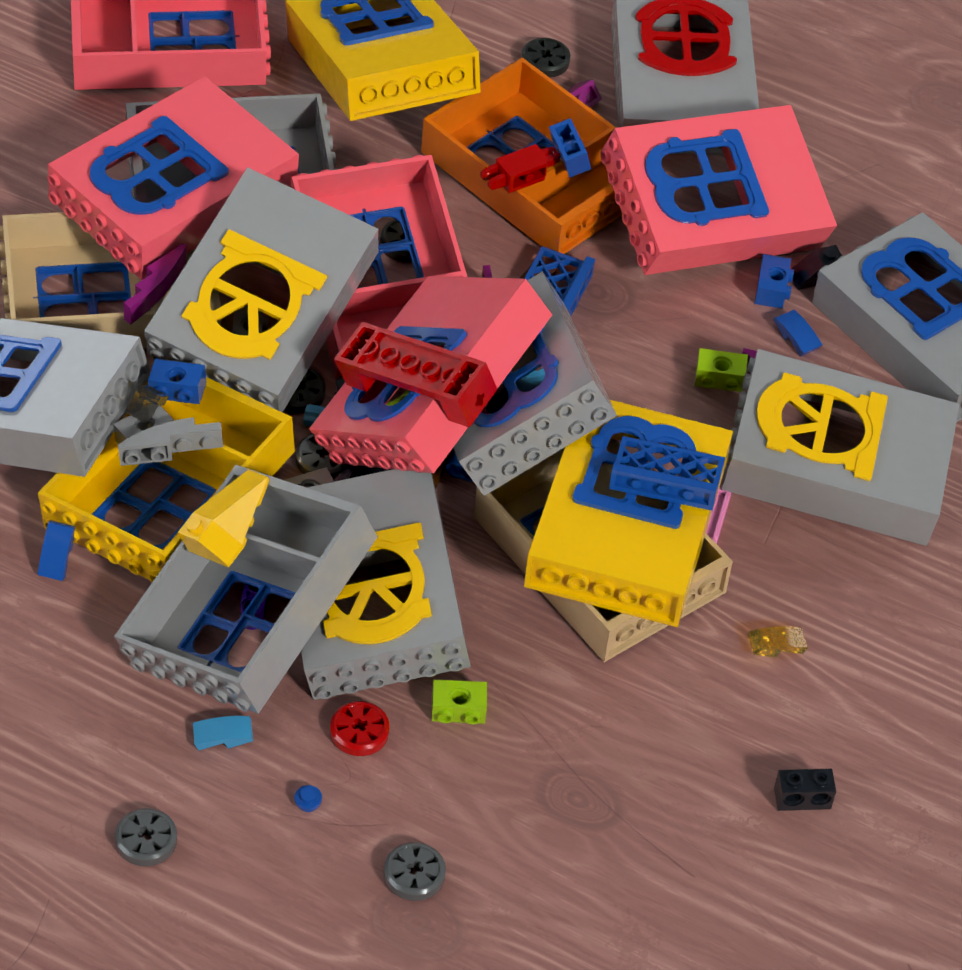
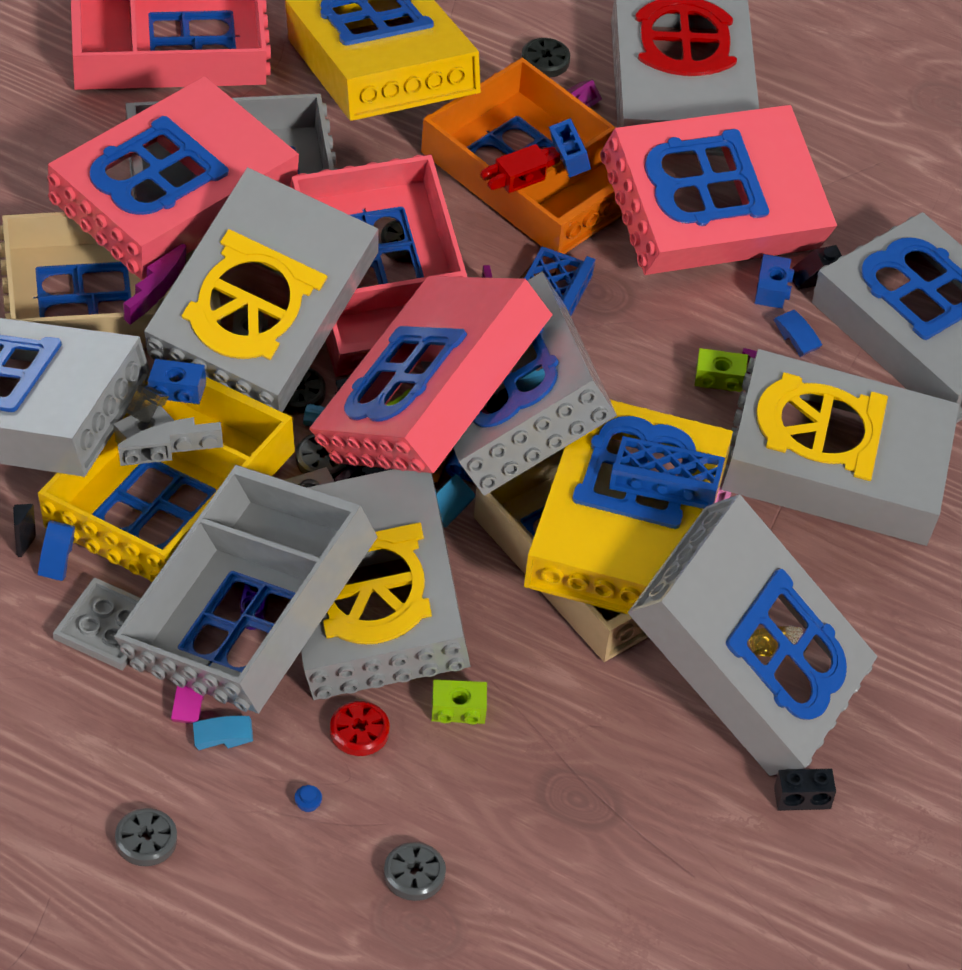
(24, 527): none -> black slope
(96, 620): none -> light grey plate
(186, 705): none -> dark pink slope
(221, 523): yellow wedge -> none
(452, 378): red plate -> none
(453, 499): none -> dark azure slope
(711, 603): none -> light grey panel

